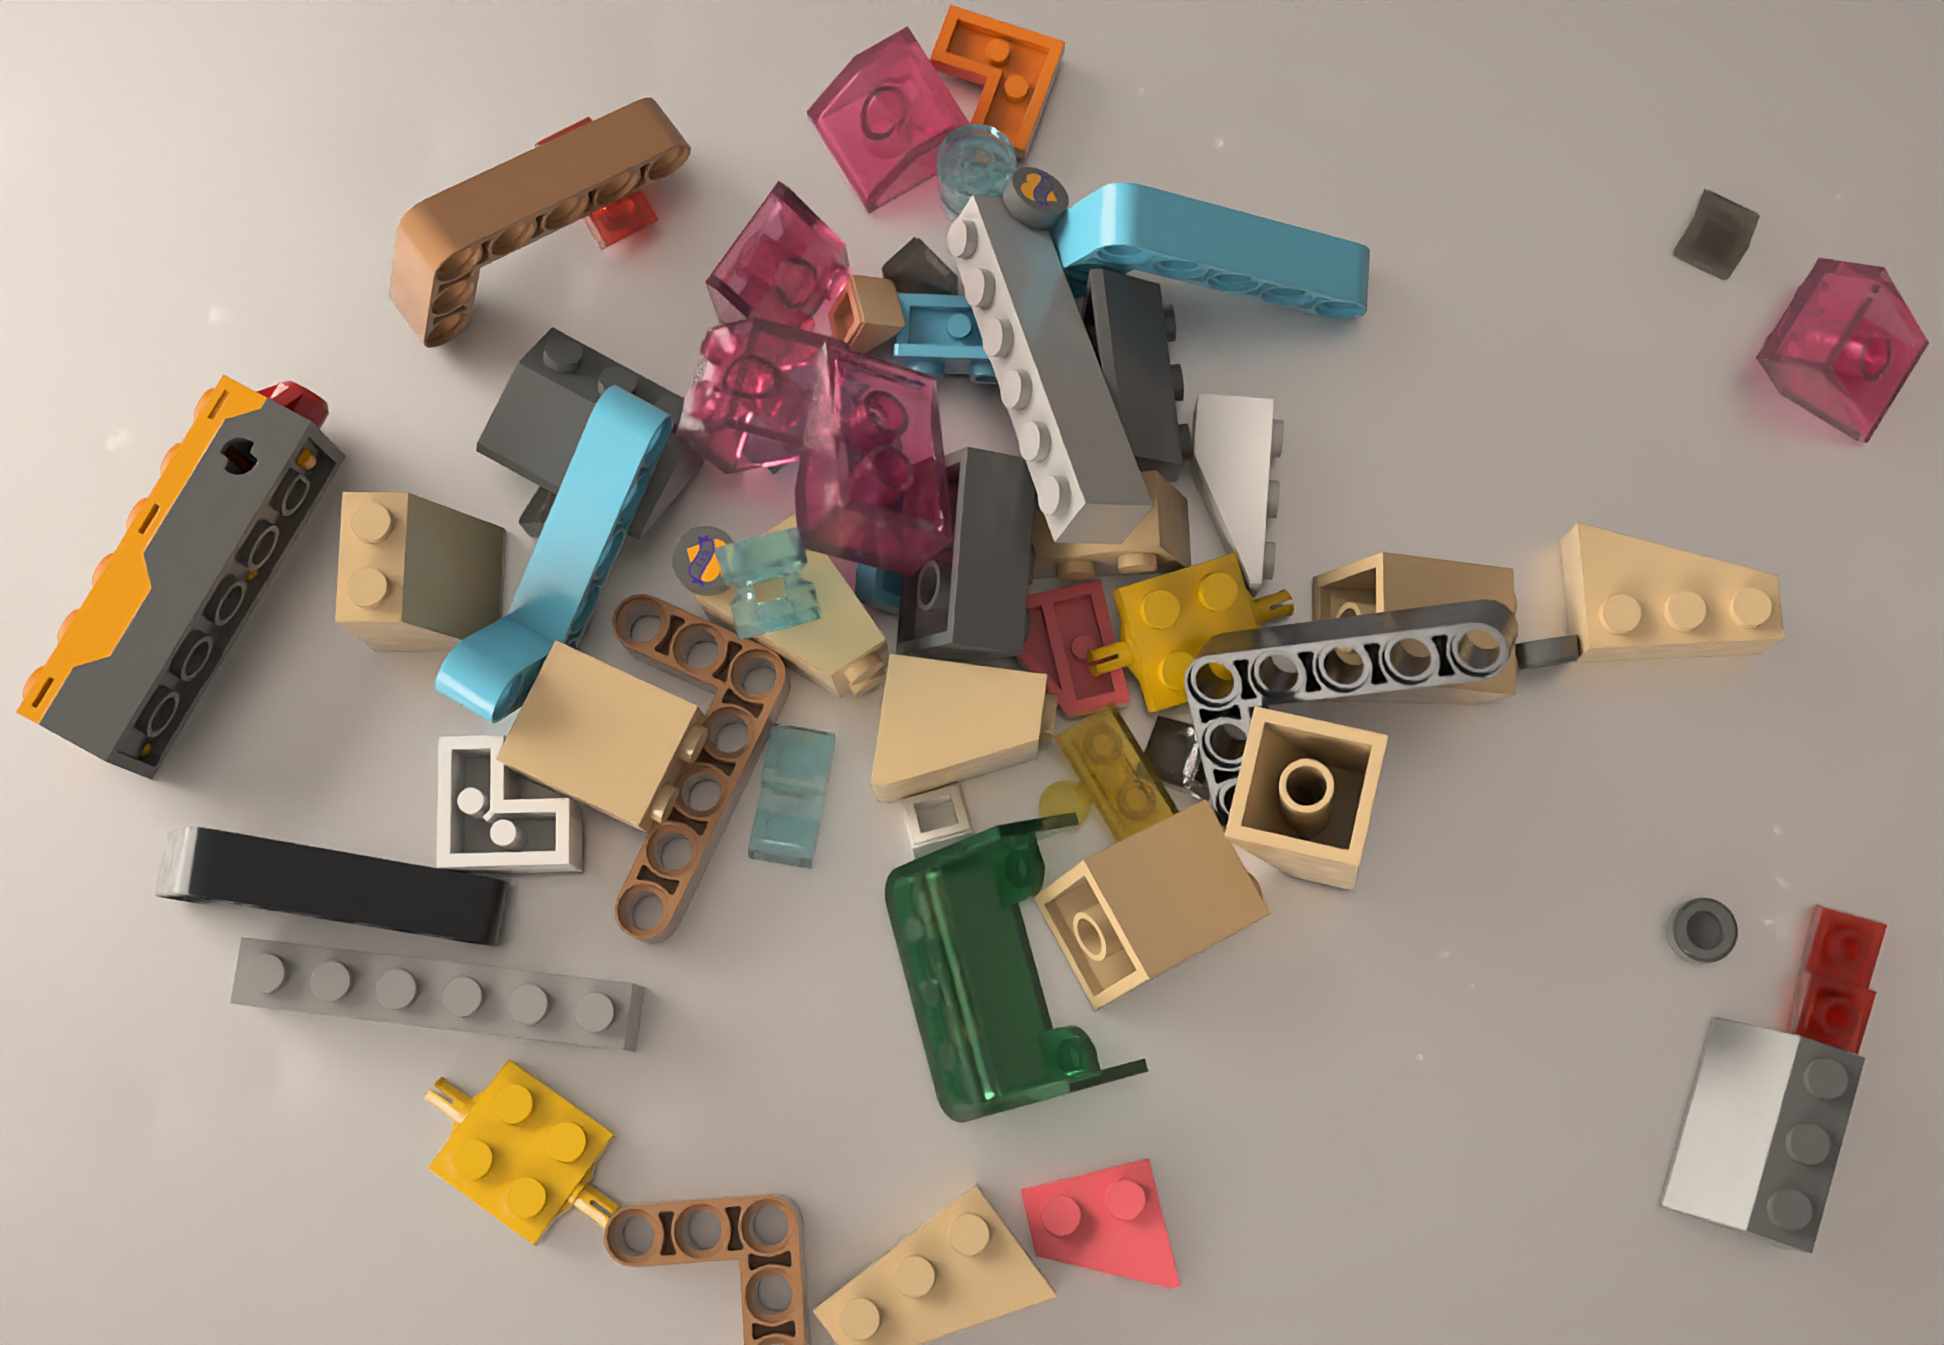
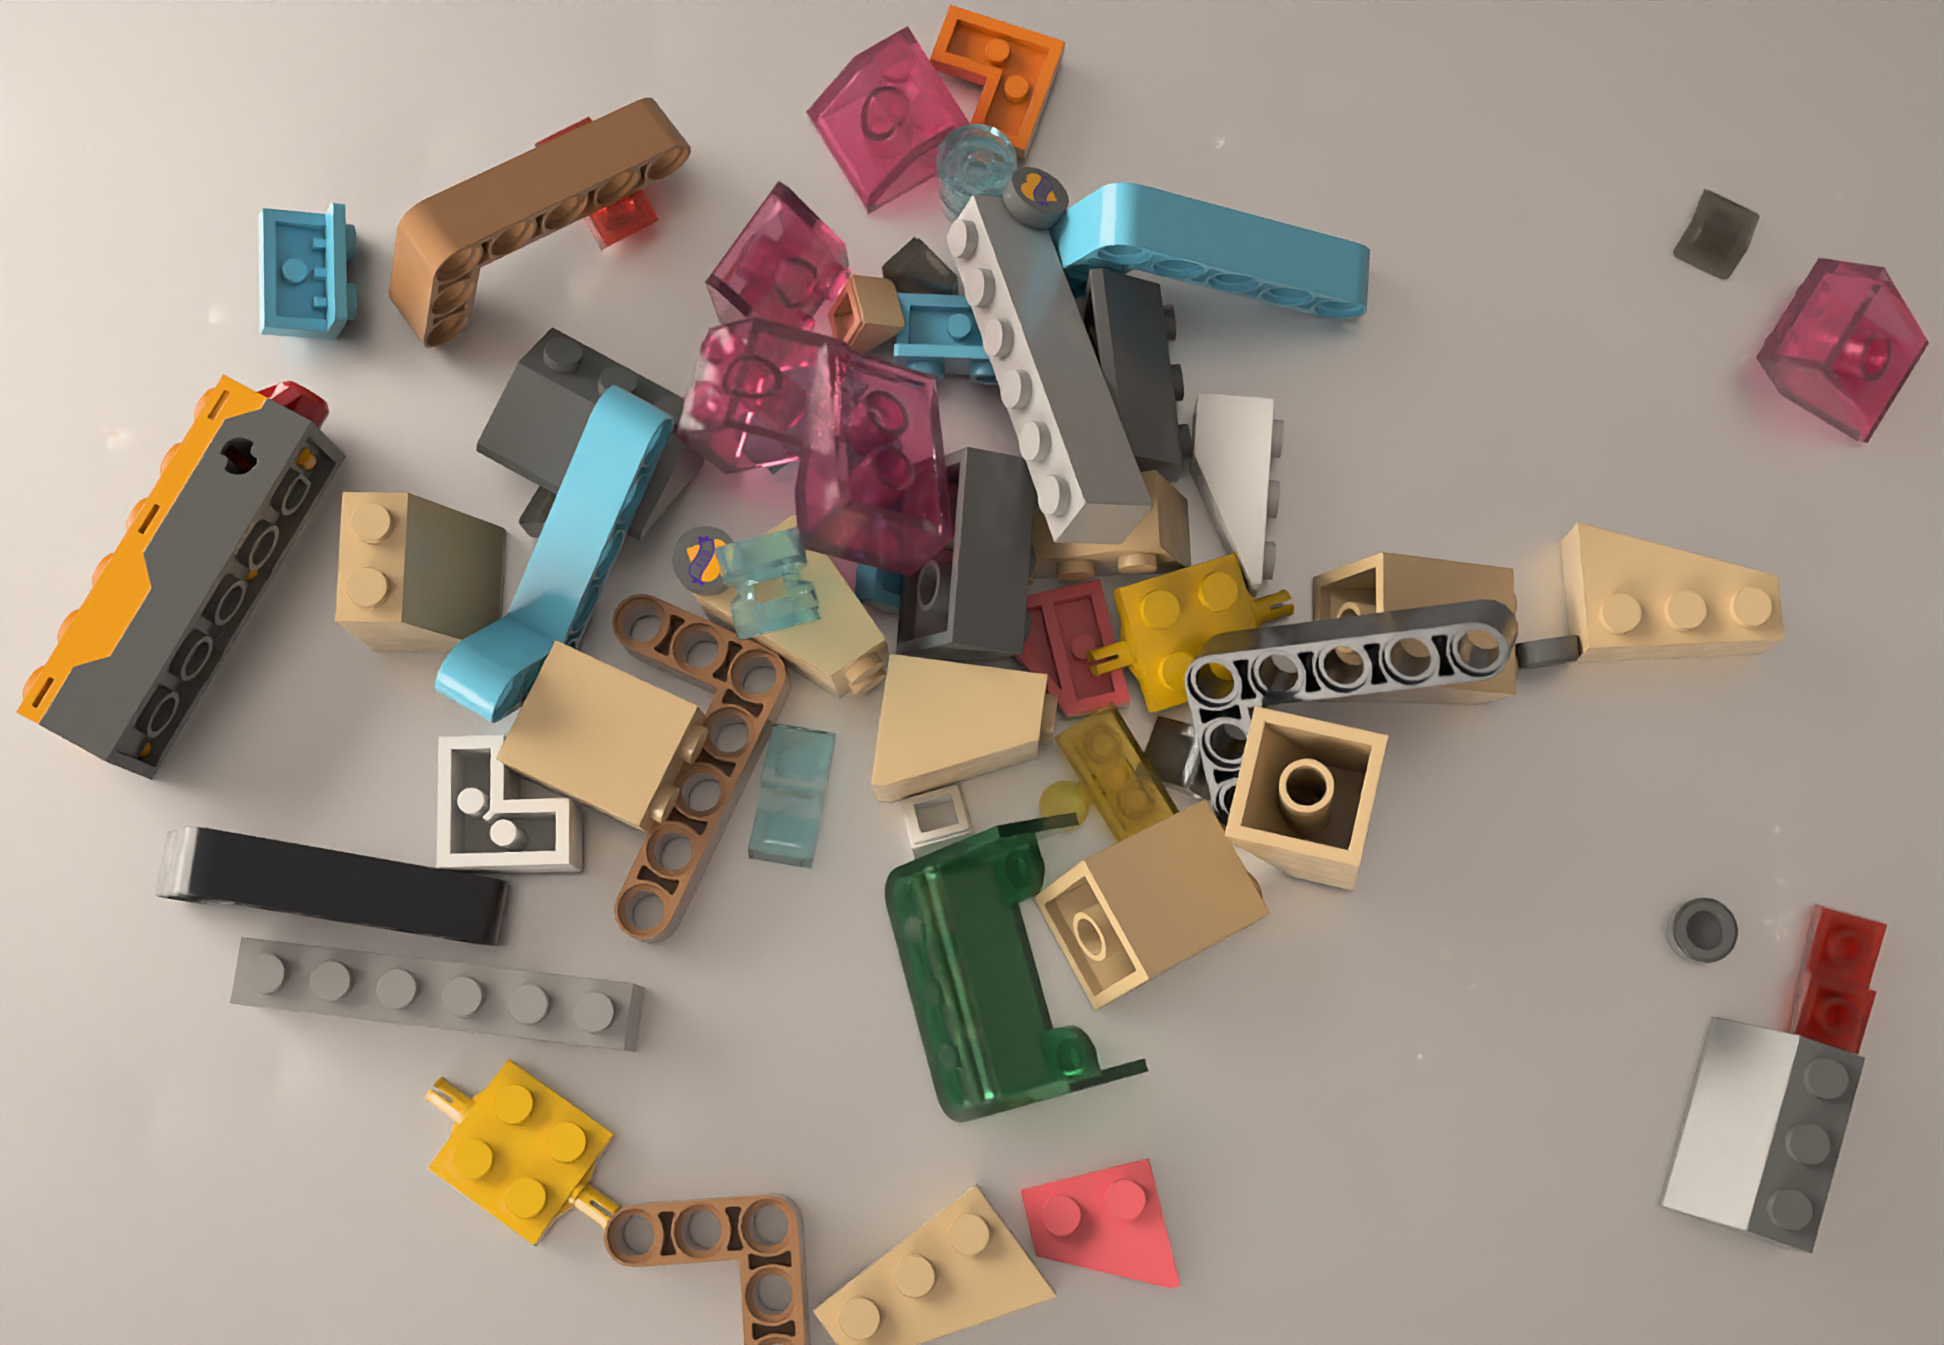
(306, 272): none -> medium azure bracket

